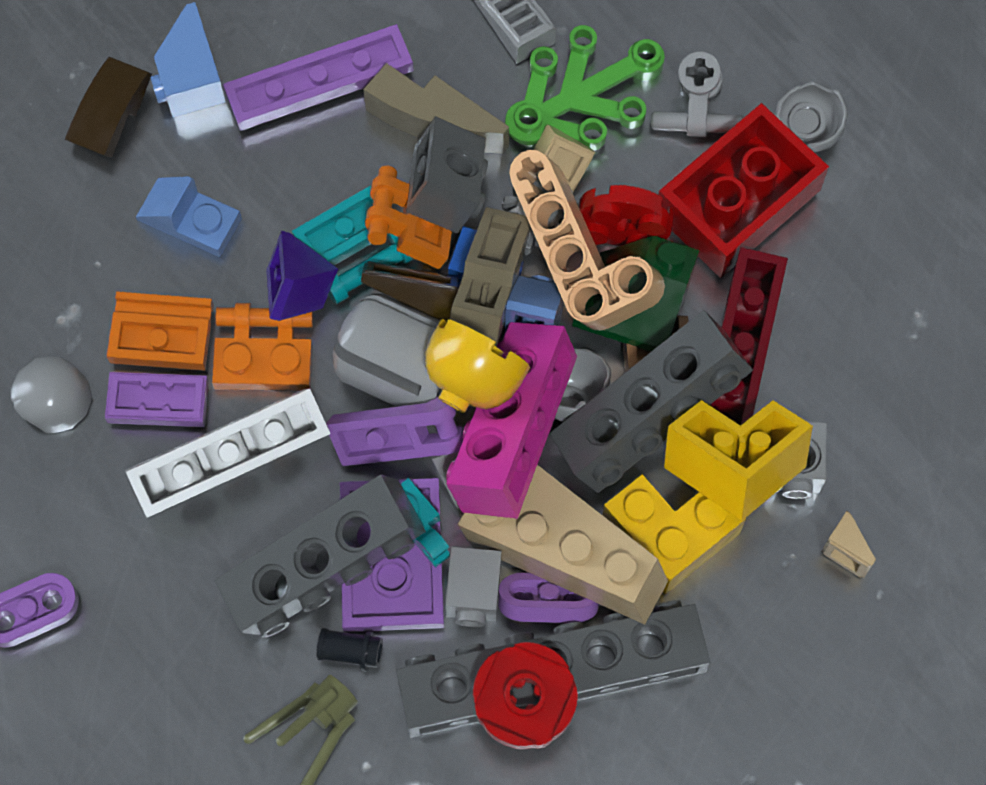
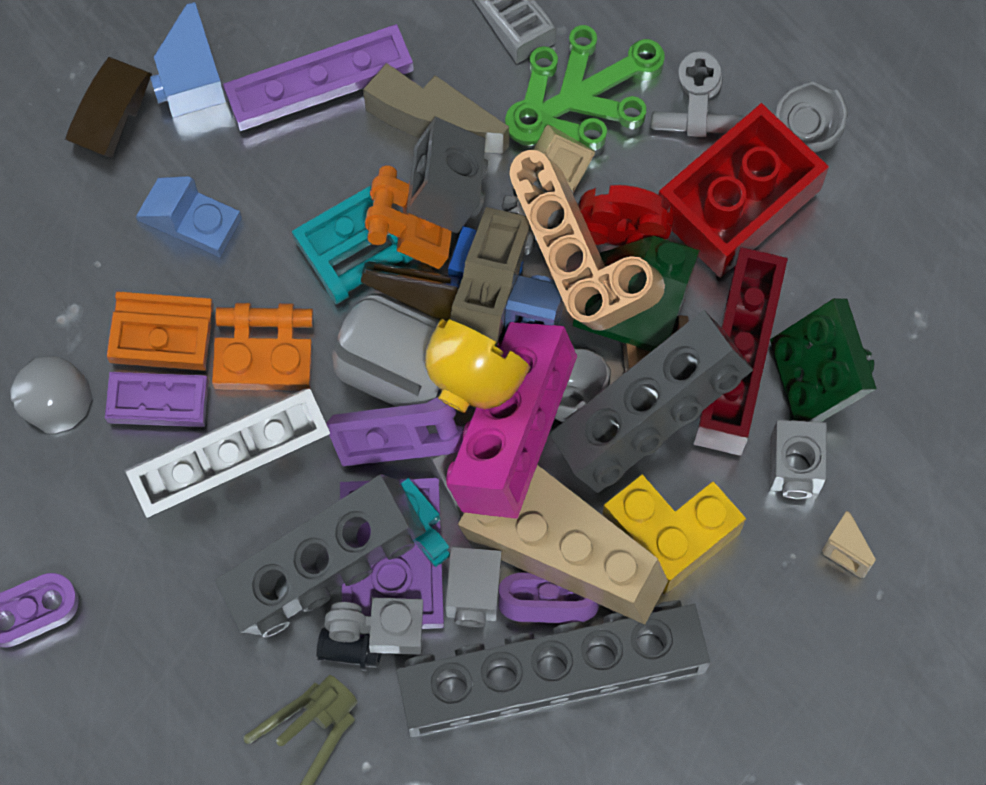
(297, 278): dark purple slope -> none
(393, 624): none -> light grey plate
(511, 669): red plate -> none
(734, 462): yellow brick -> none
(833, 366): none -> dark green plate

